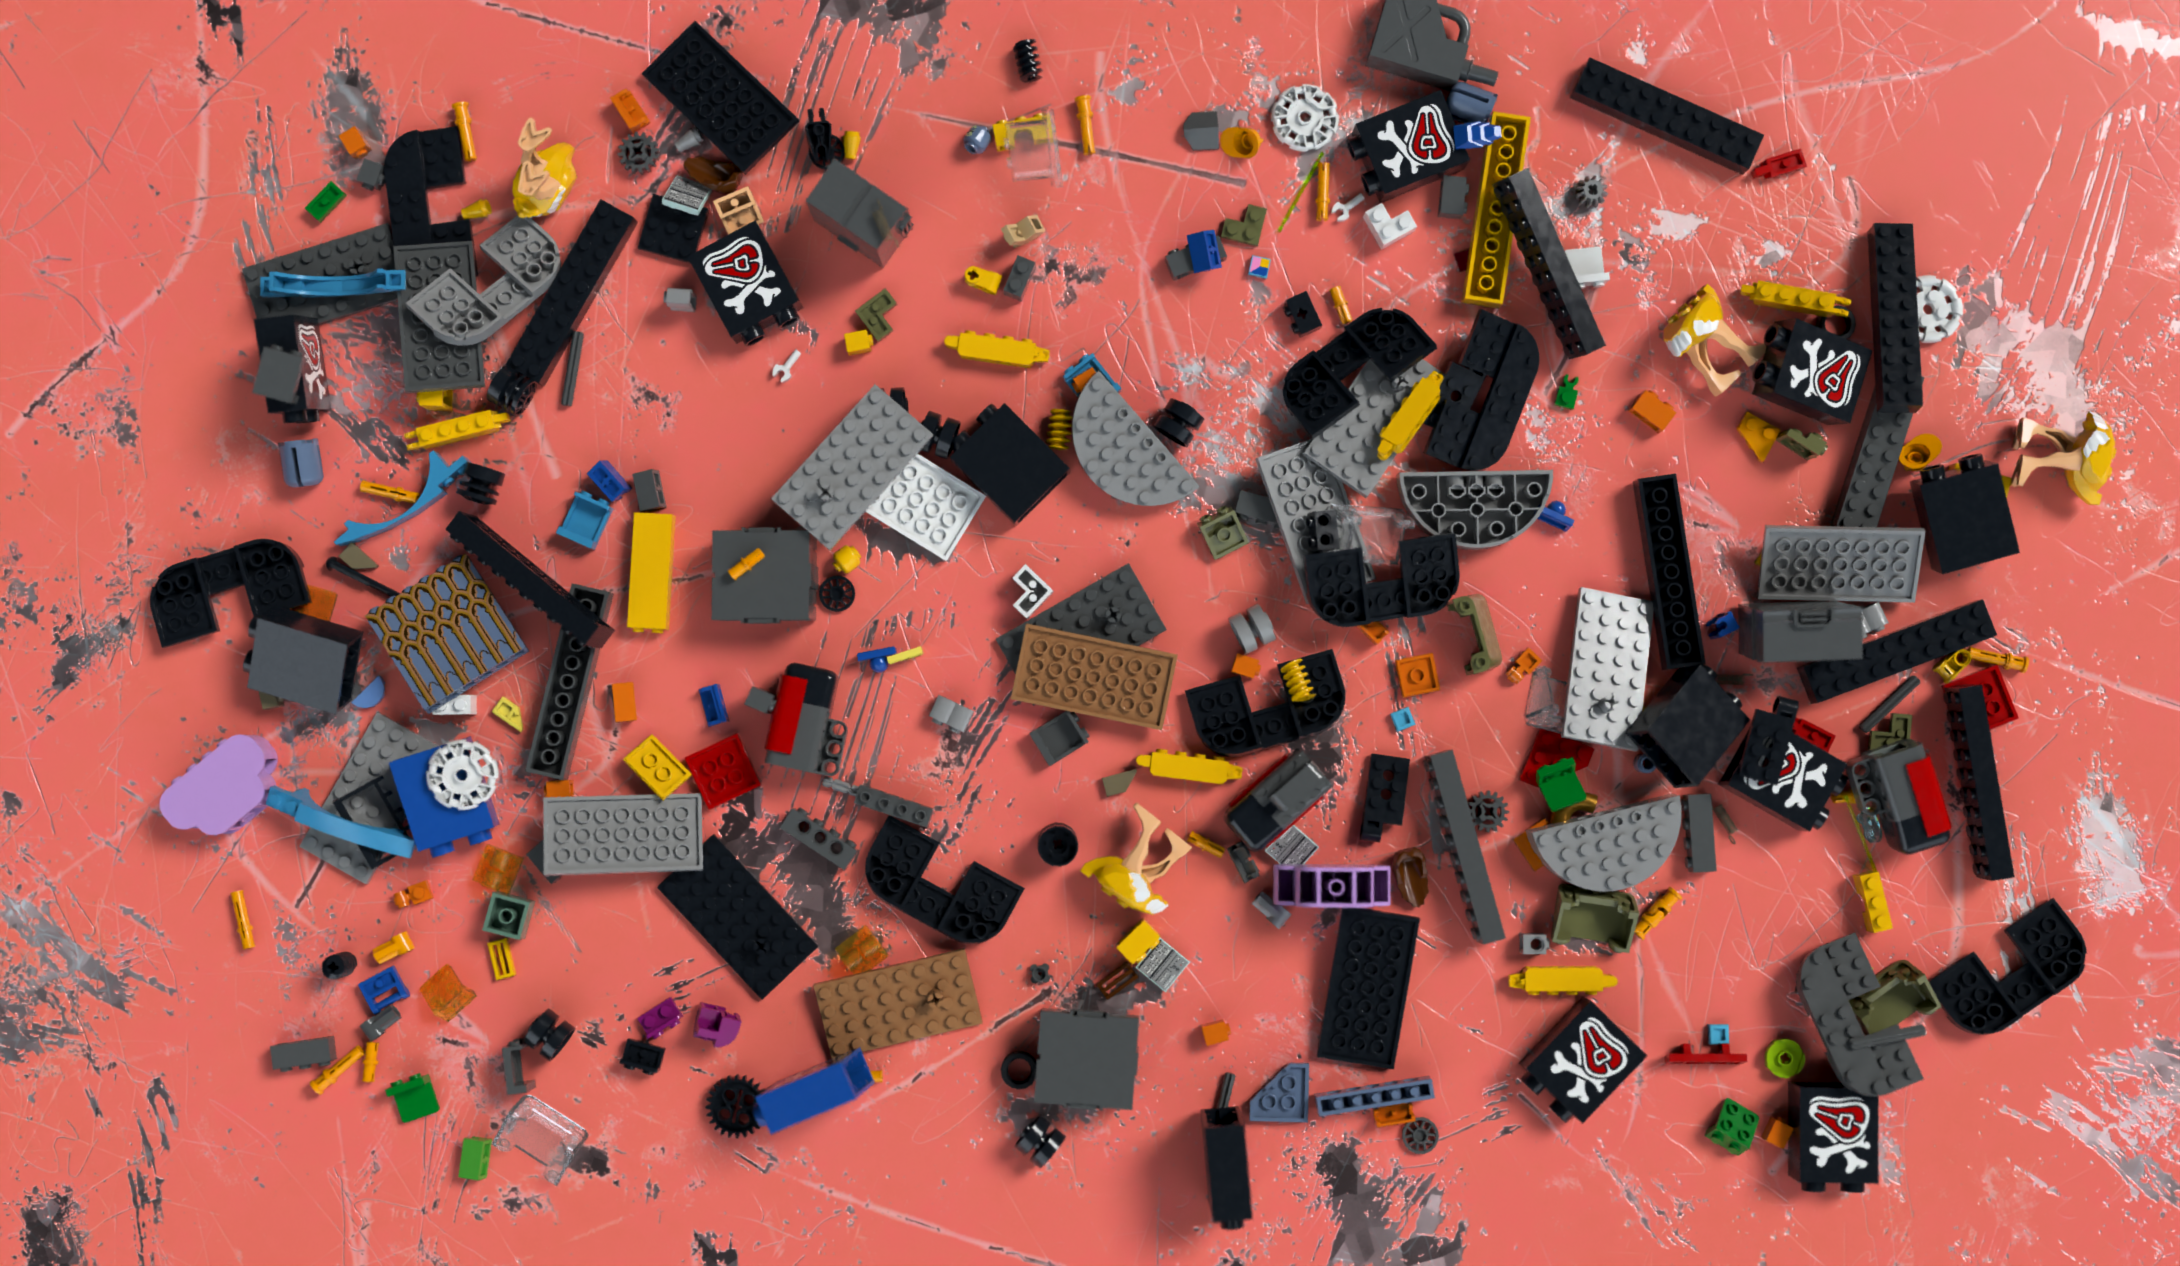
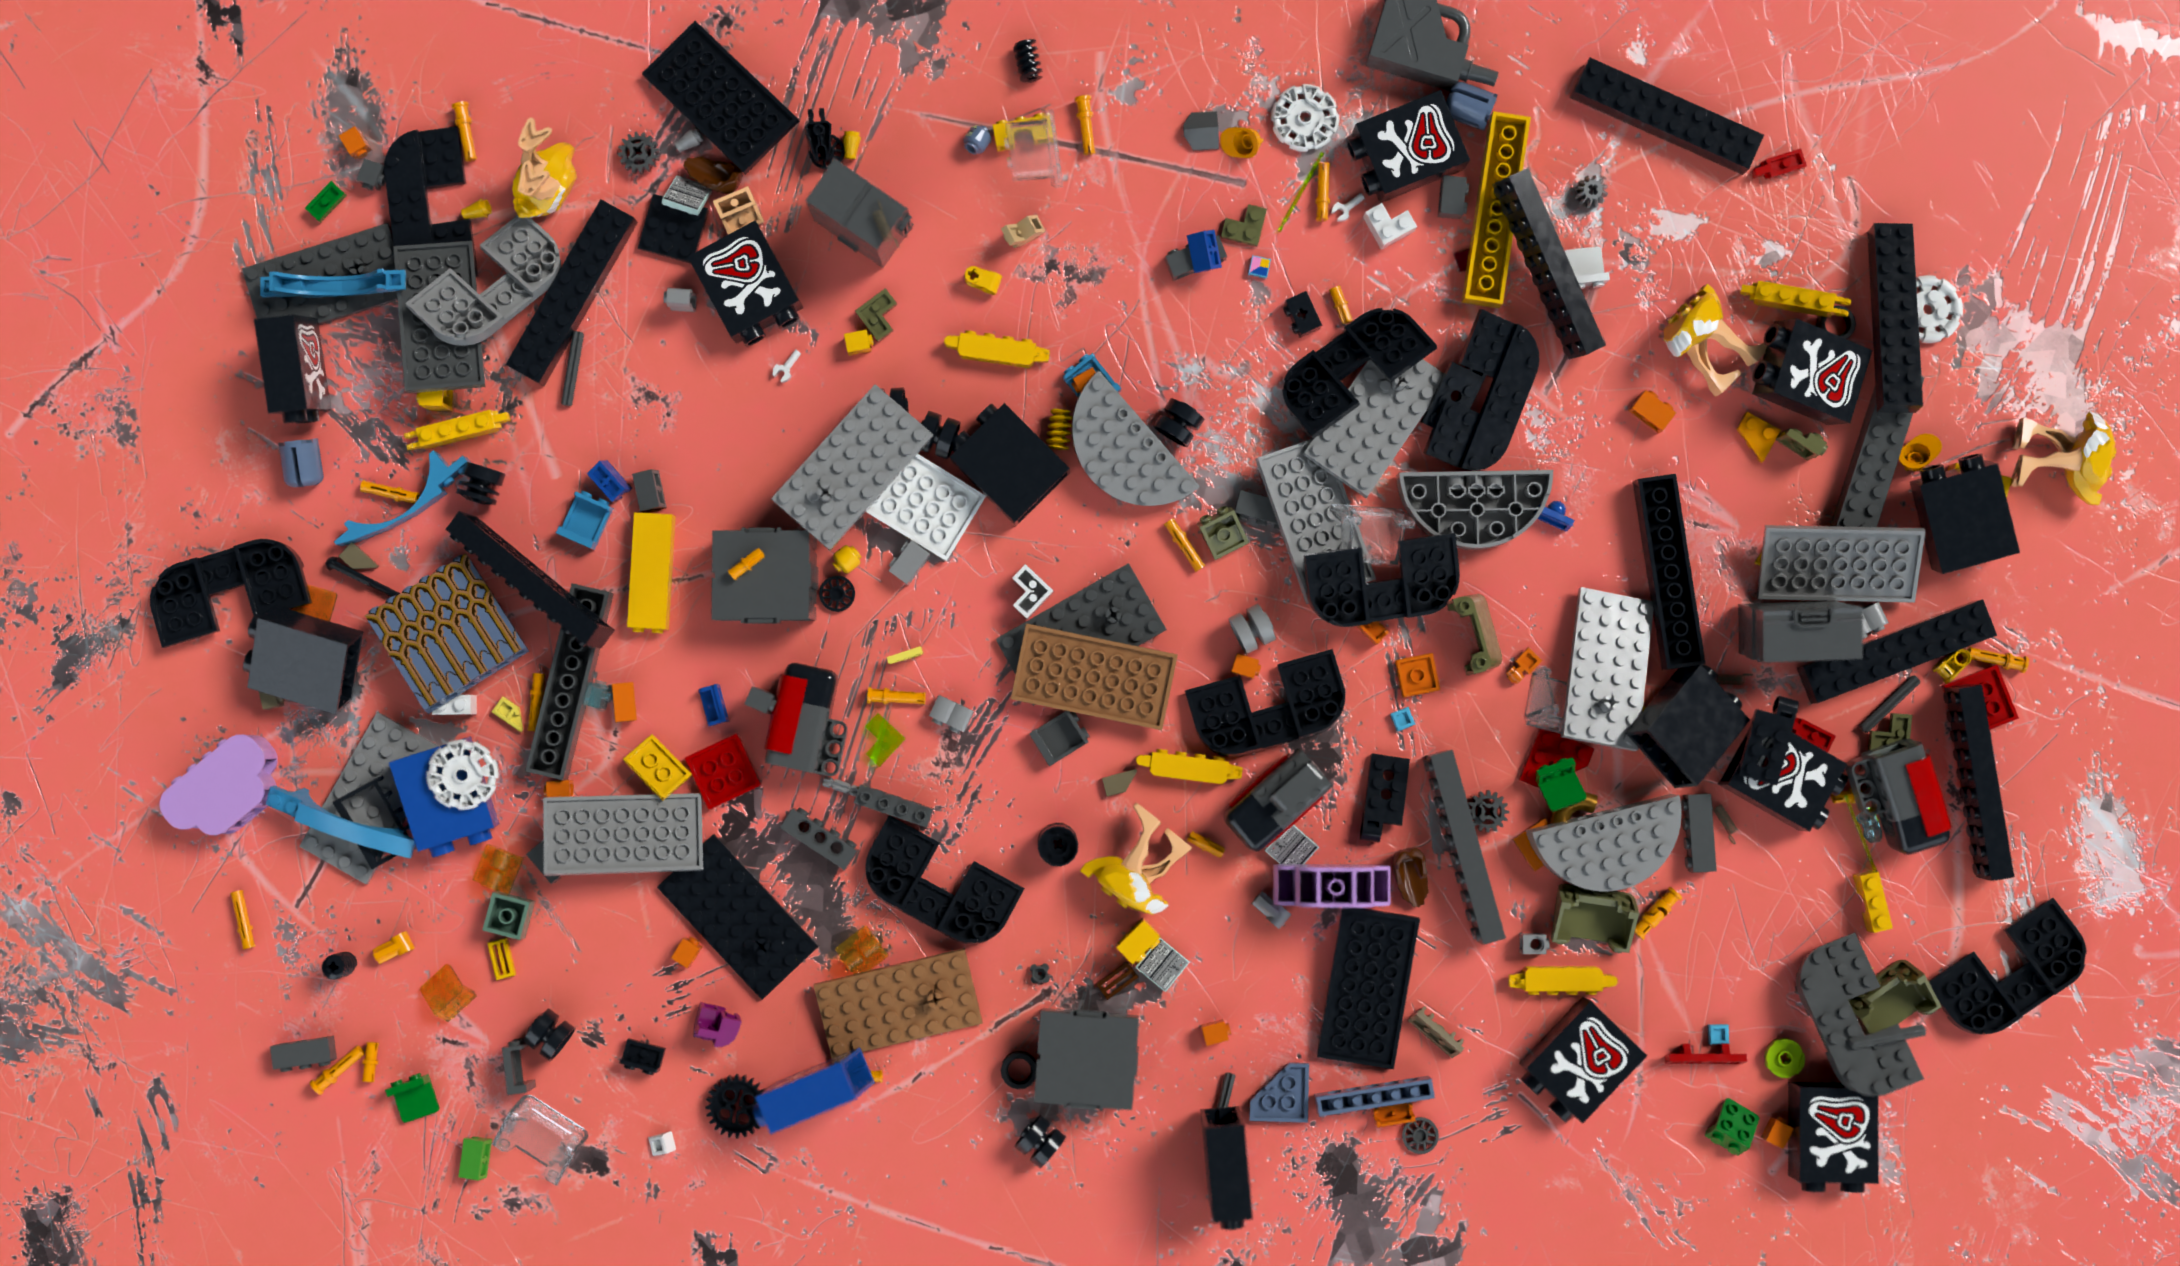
(279, 374): dark grey panel -> none
(371, 694): medium blue tile -> none
(376, 1025): dark grey piece -> none
(380, 984): blue plate -> none
(418, 893): orange plate -> none
(511, 390): black wheel -> none
(537, 692): none -> light orange pin
(598, 694): none -> clear light blue brick
(630, 110): orange hinge -> none
(660, 1017): magenta bracket -> none
(662, 1143): none -> white slope
(687, 951): none -> orange brick
(878, 658): blue tile -> none
(886, 696): none -> light orange pin
(888, 739): none -> clear neon green plate
(909, 562): none -> light grey brick
(1019, 278): dark grey brick -> none
(1184, 544): none -> light orange pin
(1240, 855): dark grey hinge -> none
(1296, 681): yellow piece -> none
(1328, 530): black brick -> none
(1410, 416): yellow hinge -> none
(1436, 1033): none -> dark tan plate
(1475, 134): blue connector -> none
(1566, 395): green plate -> none
(1637, 763): sand blue brick -> none
(1724, 623): blue hinge -> none

